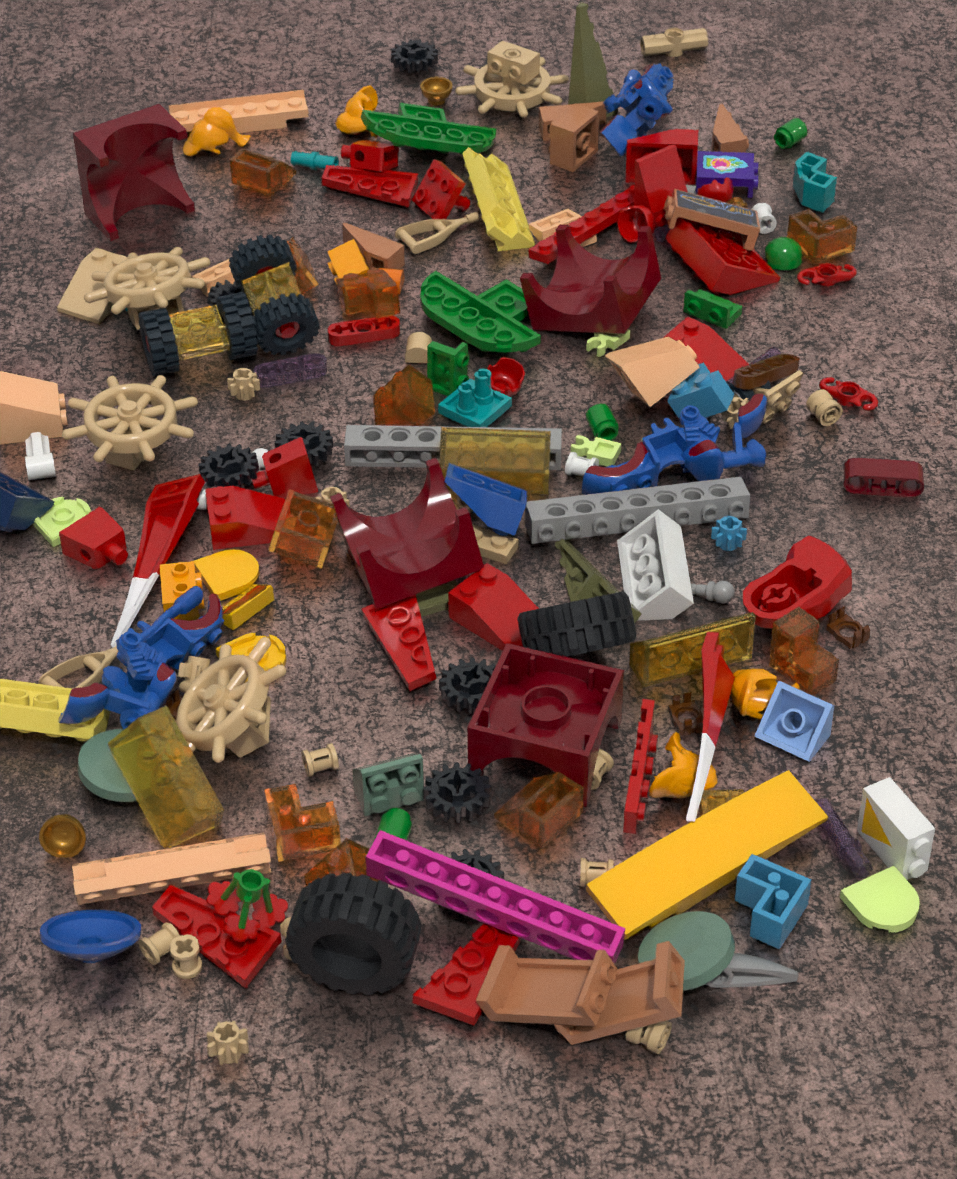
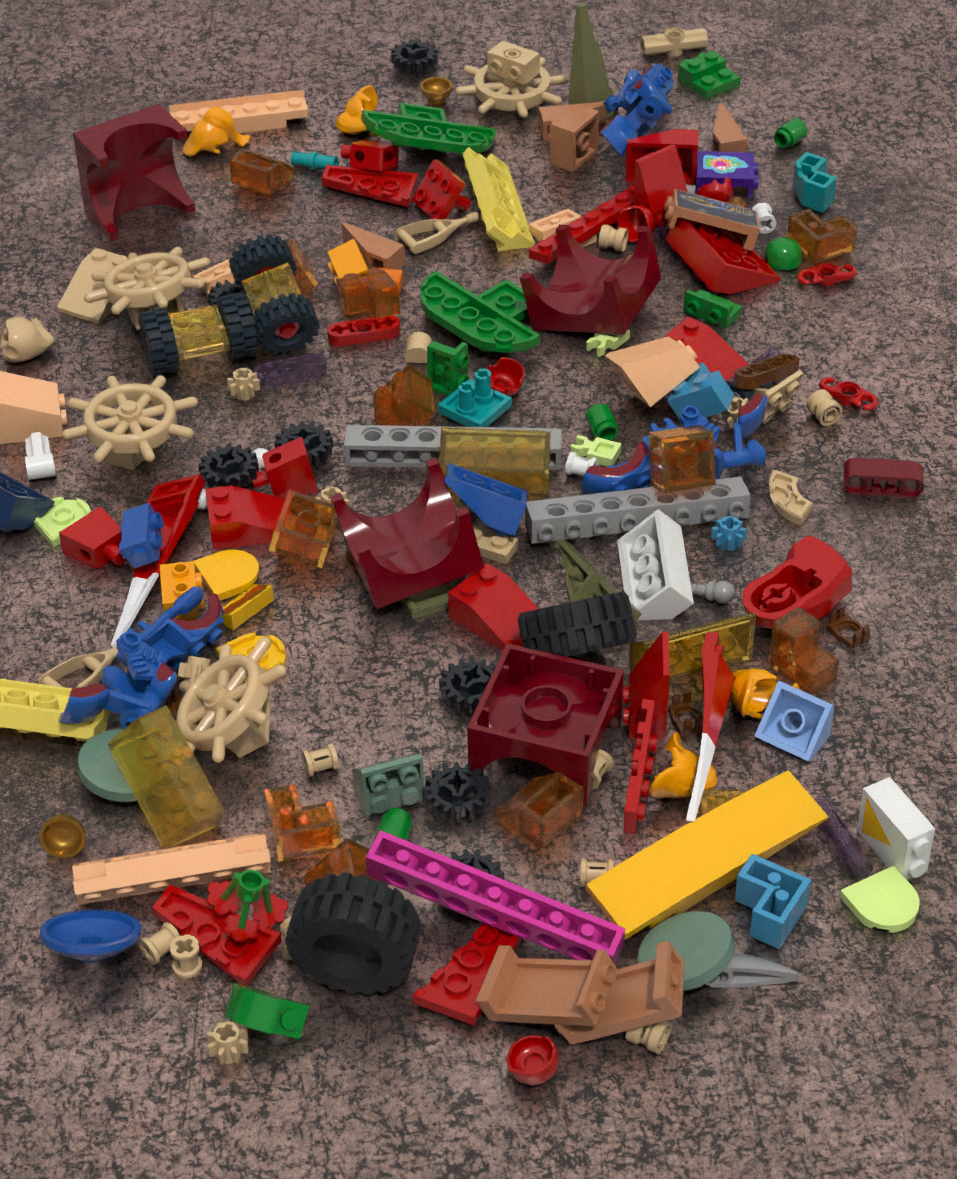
(24, 339): none -> tan piece
(141, 535): none -> blue brick
(266, 1012): none -> green brick
(403, 639): red wing -> none
(533, 1059): none -> red hair
(613, 238): none -> tan wheel
(650, 682): none -> red slope
(682, 458): none -> clear orange brick
(707, 74): none -> green plate
(787, 499): none -> tan tile

